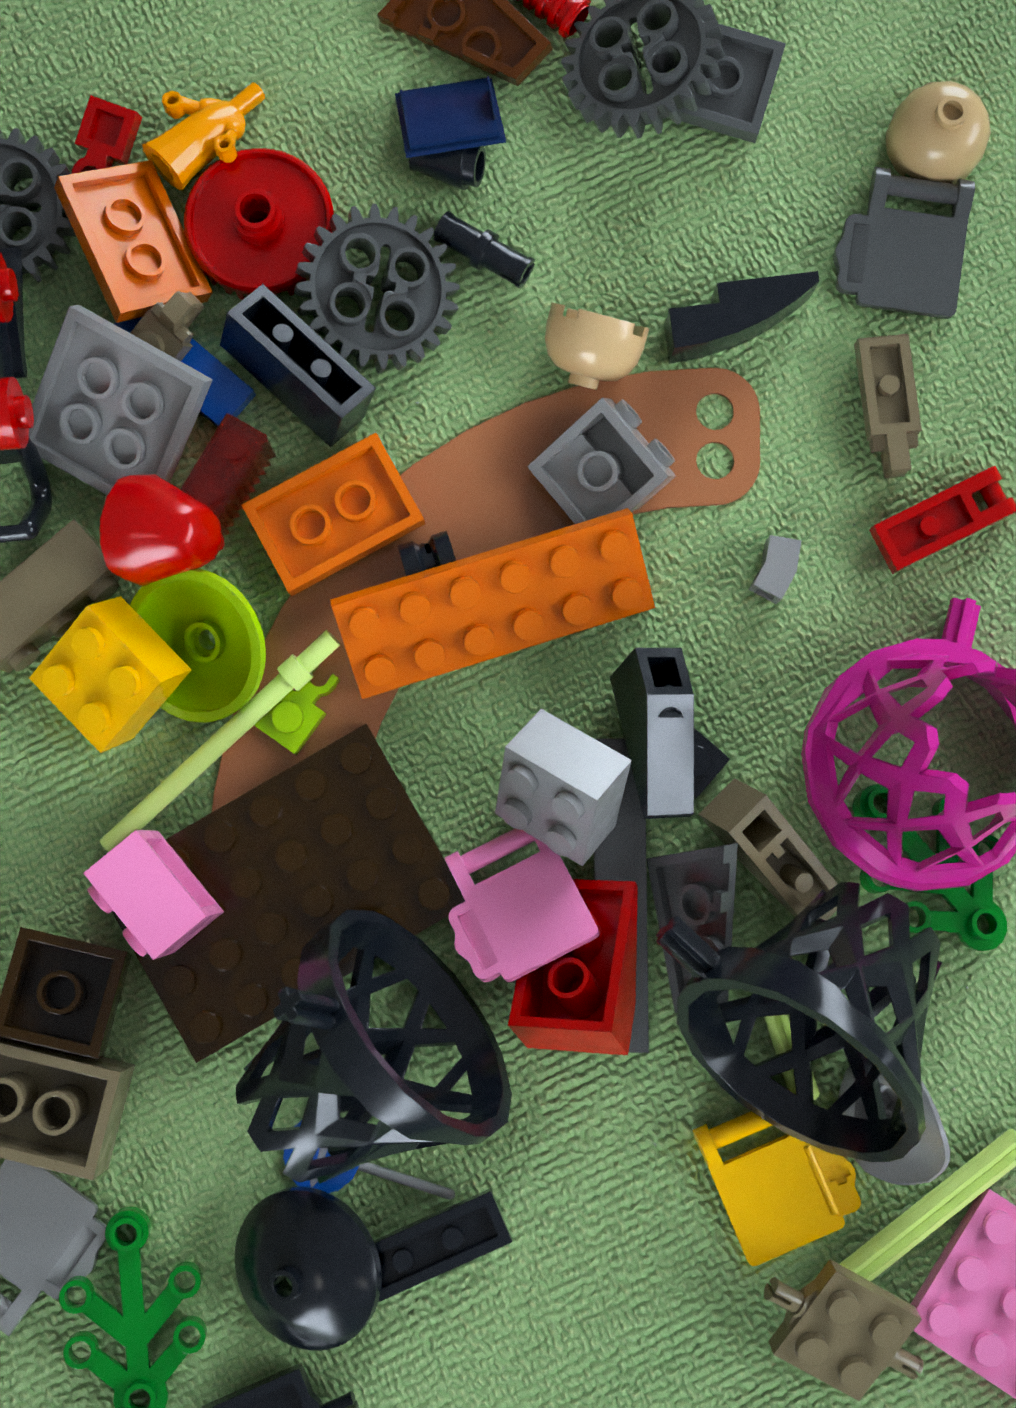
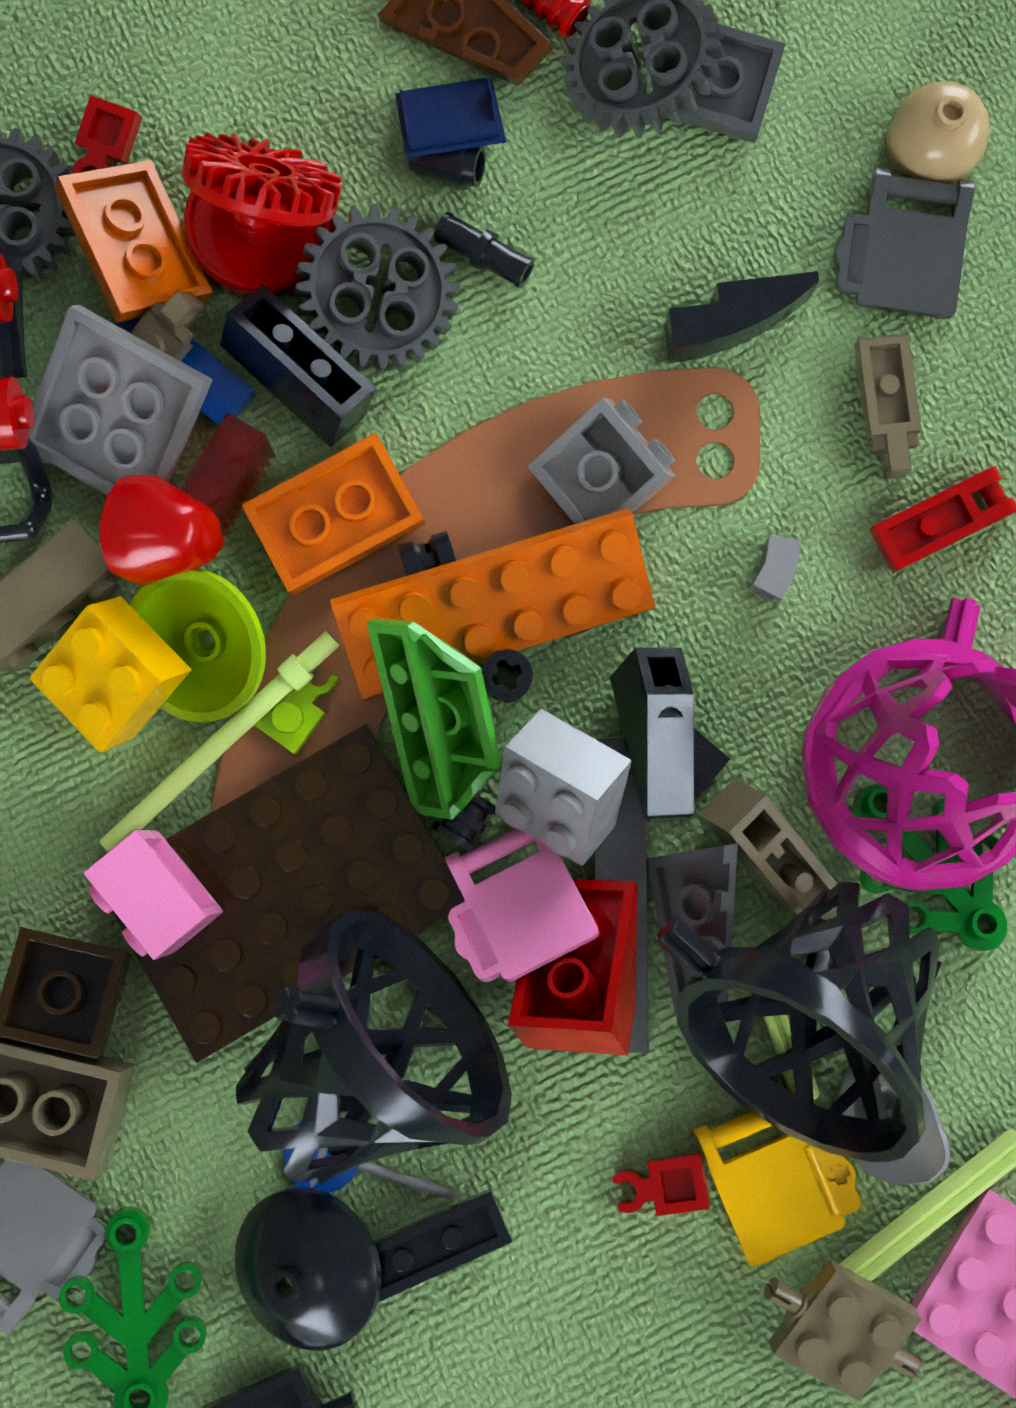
(202, 136): light orange piece -> none
(260, 184): none -> red wheel
(436, 716): none -> bright green wedge
(467, 823): none -> black bush
(513, 661): none -> black bush
(592, 345): tan cylinder -> none
(673, 1184): none -> red plate

